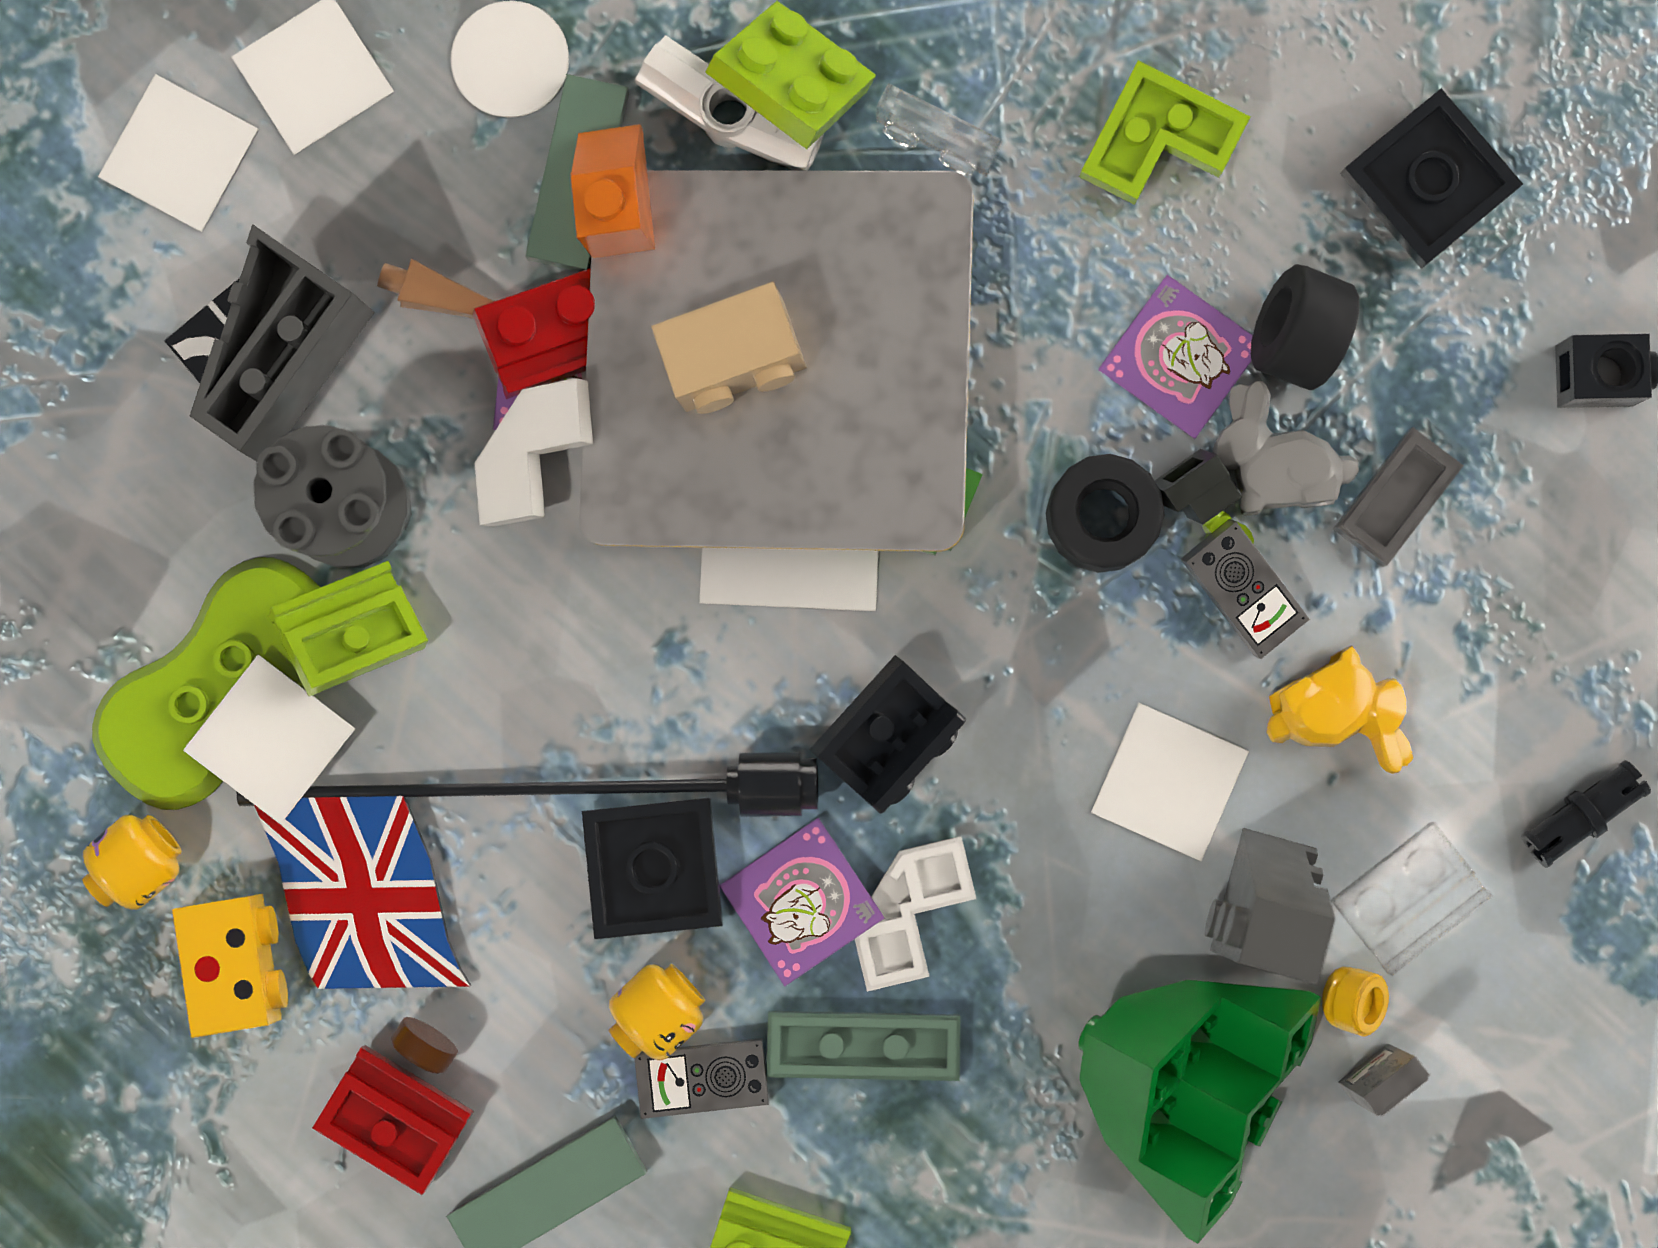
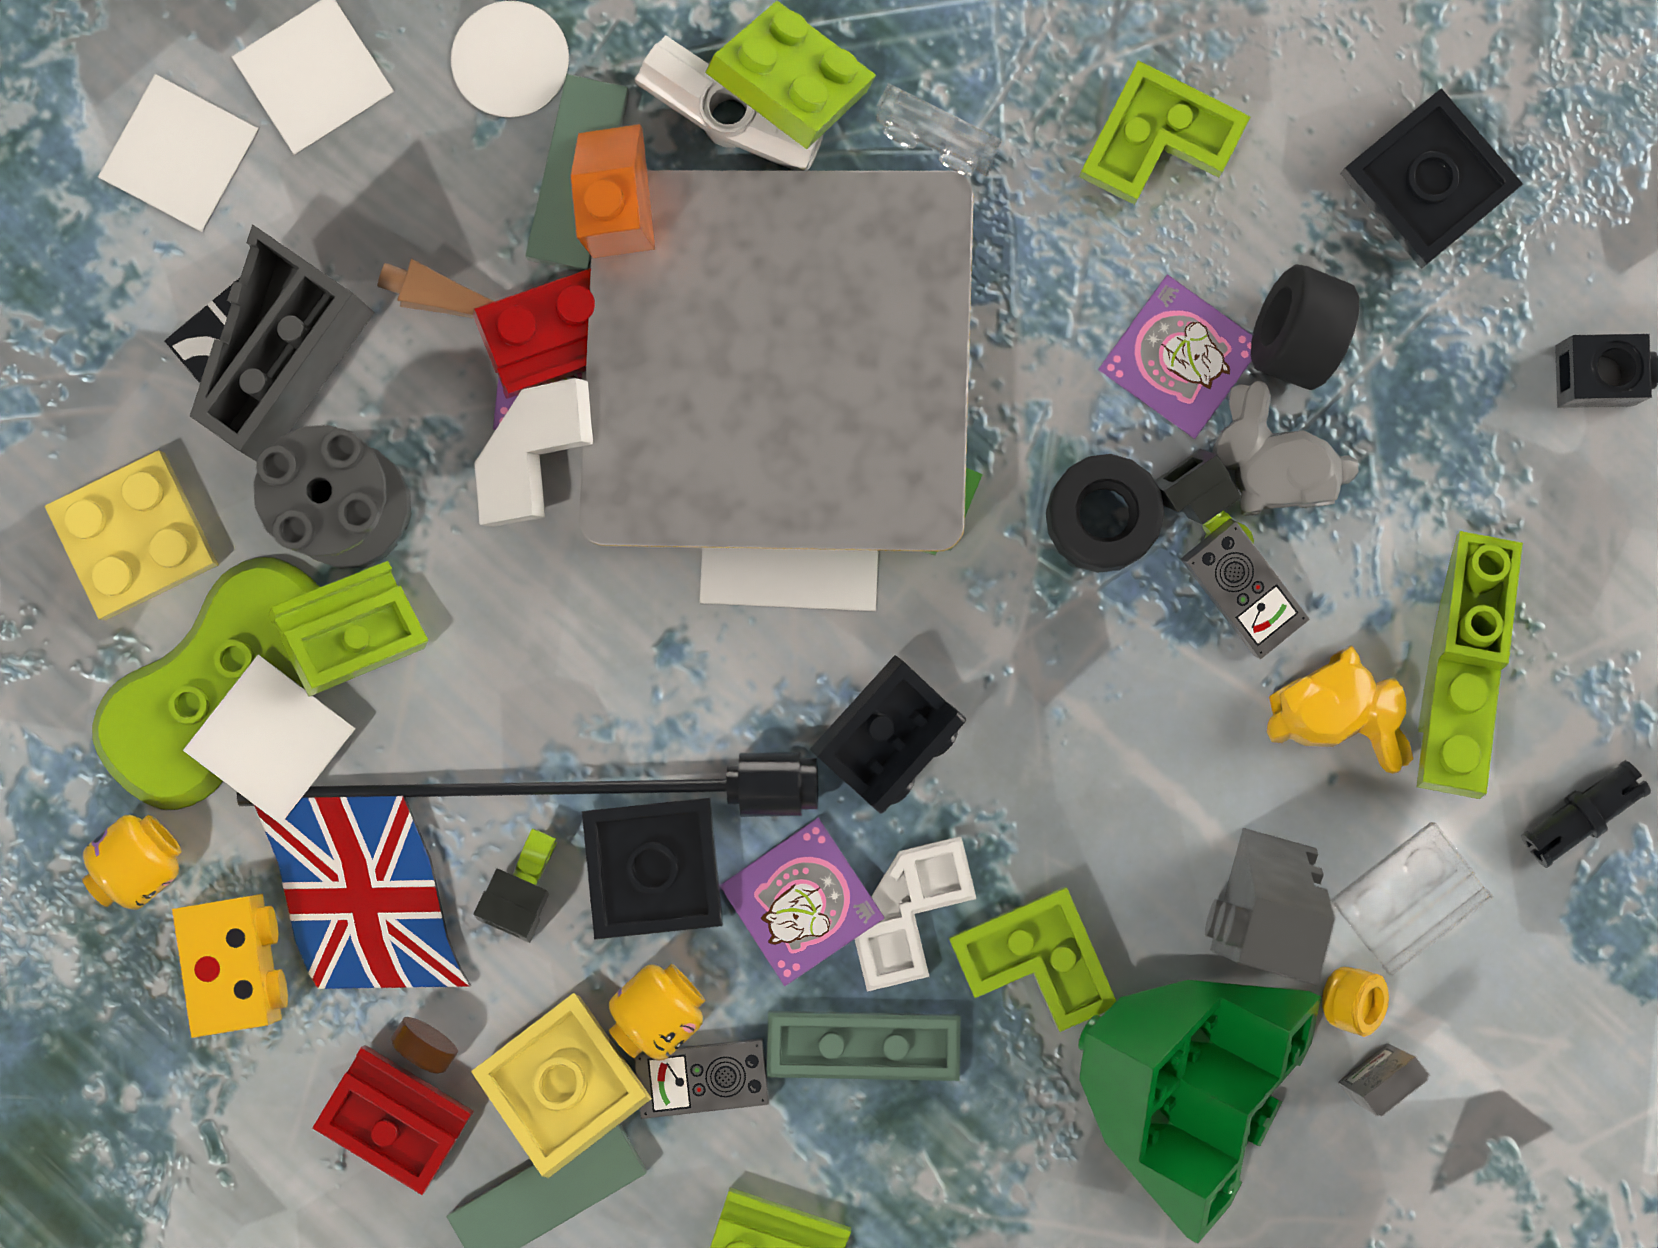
(131, 535): none -> light yellow plate
(515, 900): none -> pearl dark grey piece
(561, 1085): none -> light yellow plate
(729, 349): tan brick -> none
(1041, 940): none -> lime plate
(1170, 781): white sticker -> none
(1398, 497): flat silver tile -> none
(1466, 664): none -> lime slope

